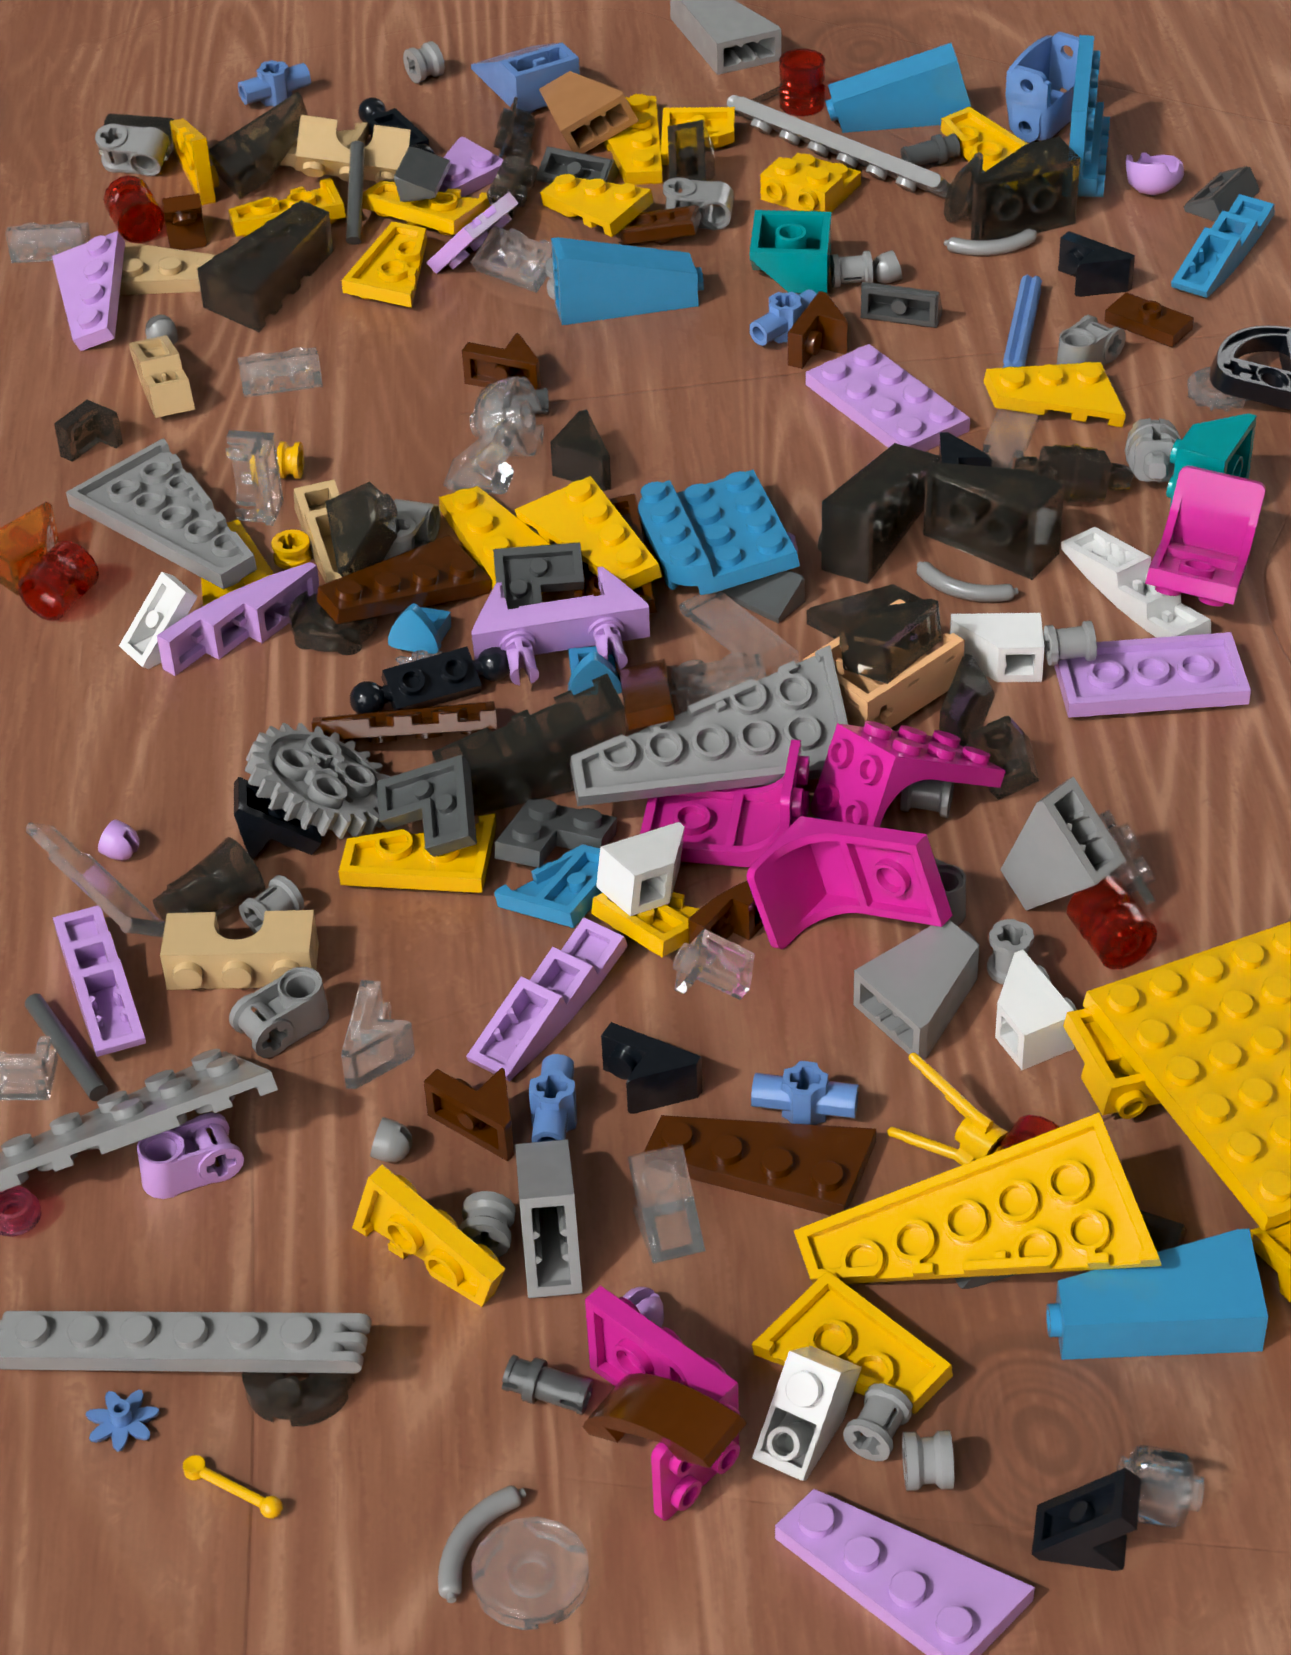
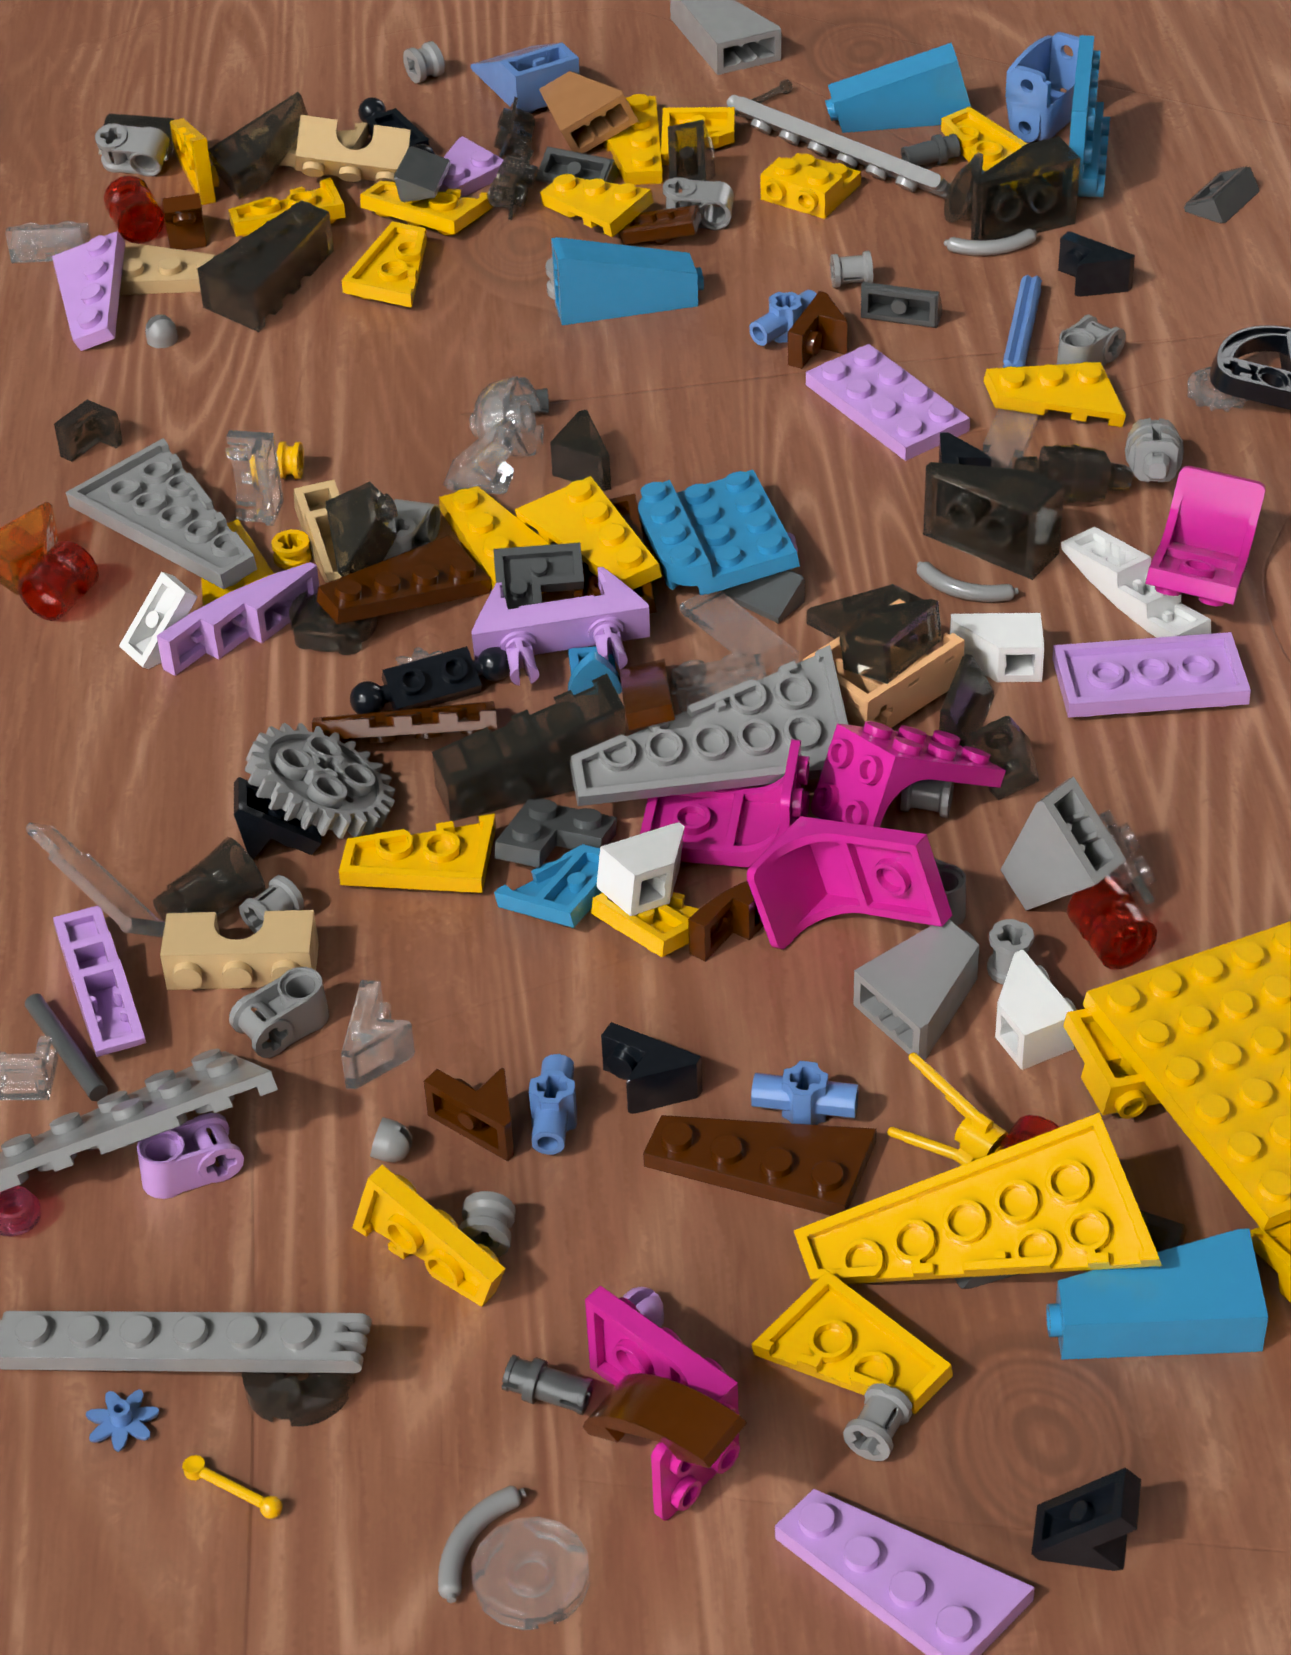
(118, 841): lavender hinge -> none
(162, 376): tan slope -> none
(274, 83): medium blue axle -> none
(280, 371): clear bracket -> none
(355, 192): dark grey bar -> none
(420, 629): dark azure tile -> none
(439, 796): dark grey plate -> none
(473, 234): lavender wing -> none
(490, 364): reddish brown slope -> none
(513, 258): clear bracket -> none
(548, 1001): lavender slope -> none
(548, 1218): light grey slope -> none
(665, 1204): clear slope -> none
(714, 963): clear bracket -> none
(792, 248): teal slope -> none
(802, 80): clear red wheel -> none
(805, 1410): white slope -> none
(873, 512): clear smoke wedge -> none
(887, 268): light grey hinge -> none
(928, 1460): light grey wheel -> none
(1070, 643): light grey bush -> none
(1149, 319): reddish brown plate -> none
(1154, 173): lavender hair -> none
(1167, 1485): clear head -> none
(1217, 446): teal slope -> none
(1223, 246): dark azure slope -> none

